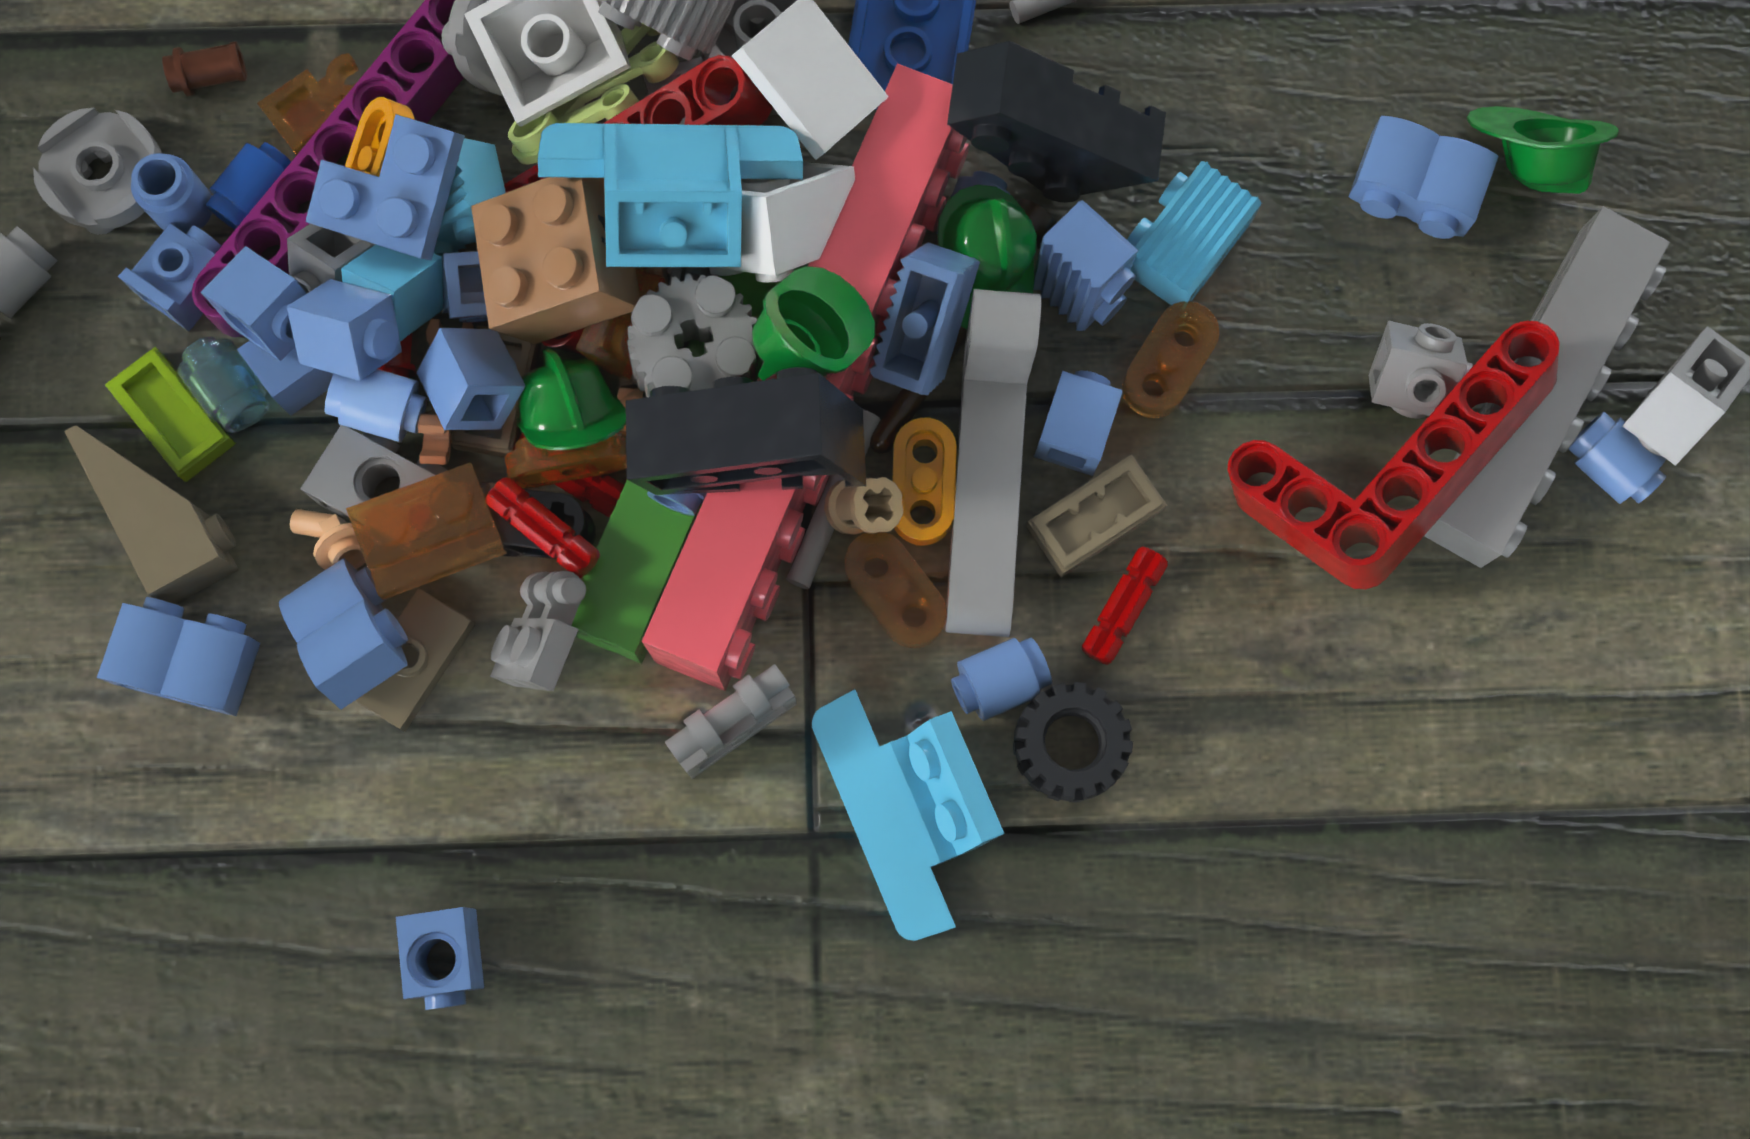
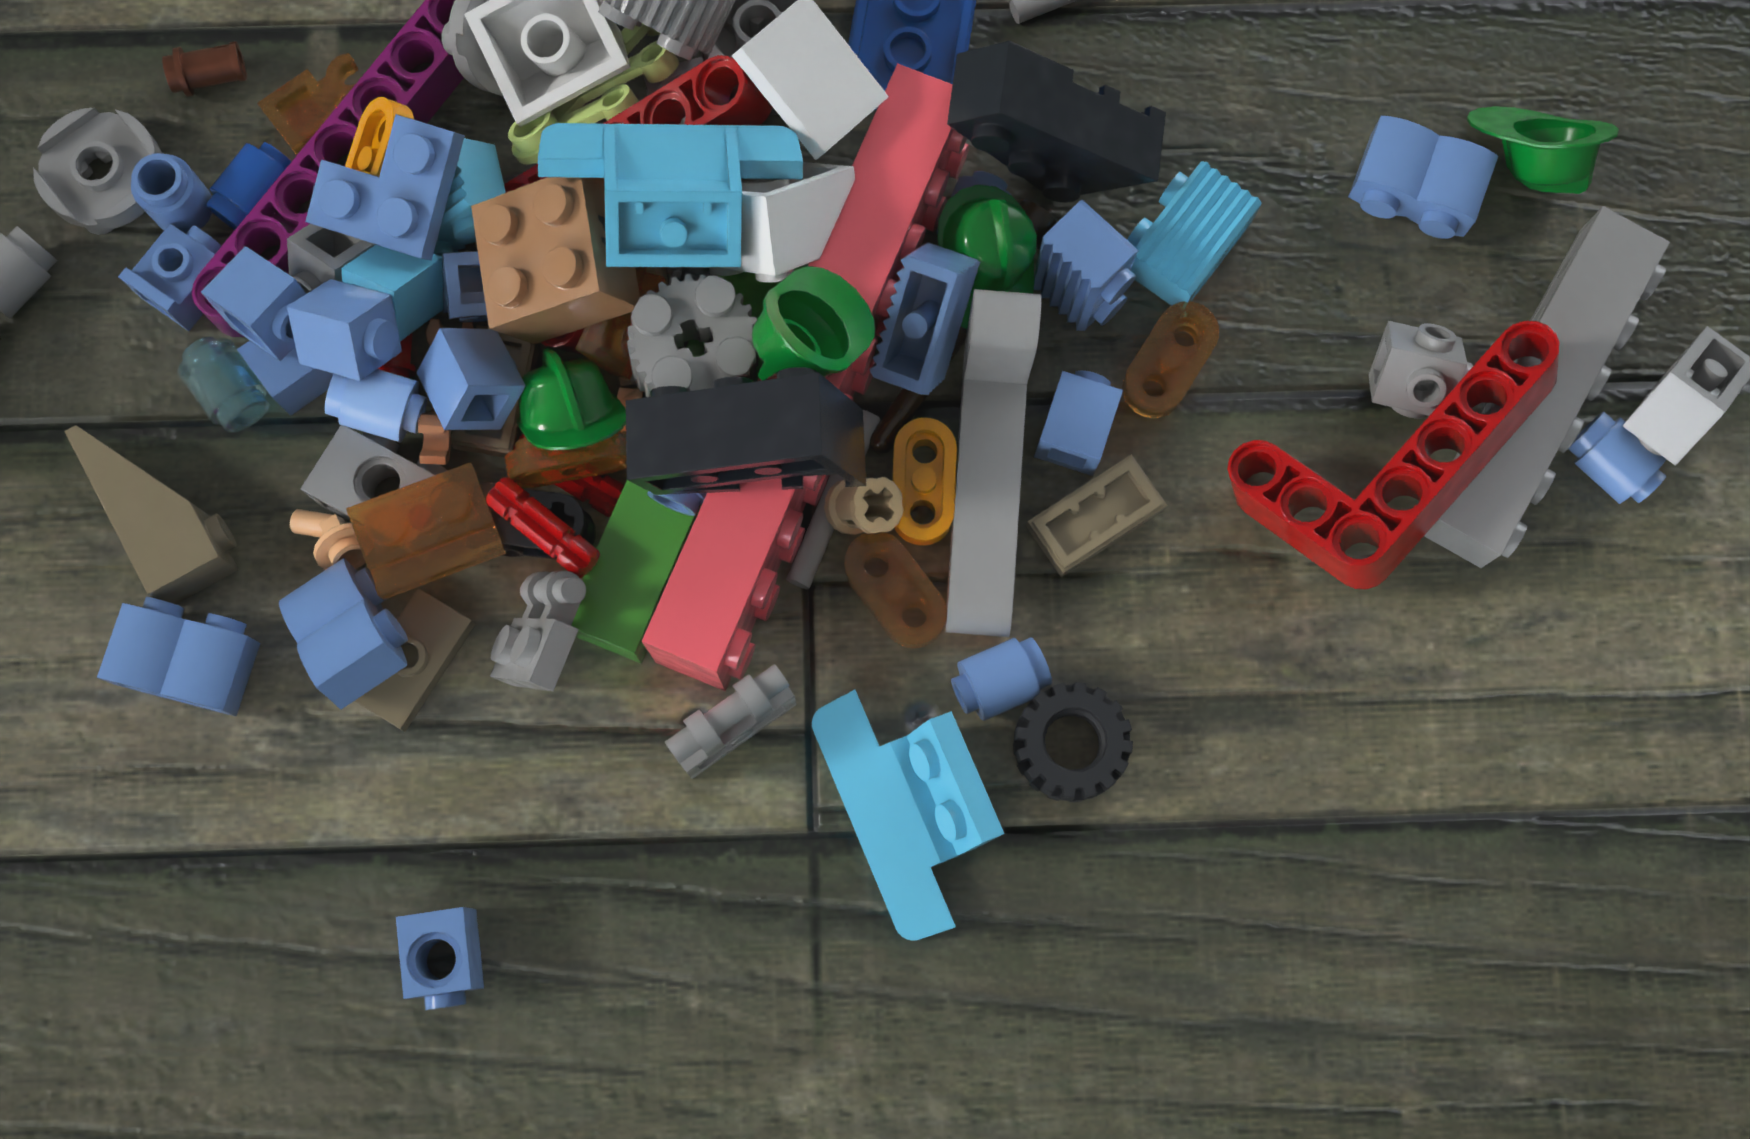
(169, 414): lime tile -> none
(1124, 605): red axle -> none

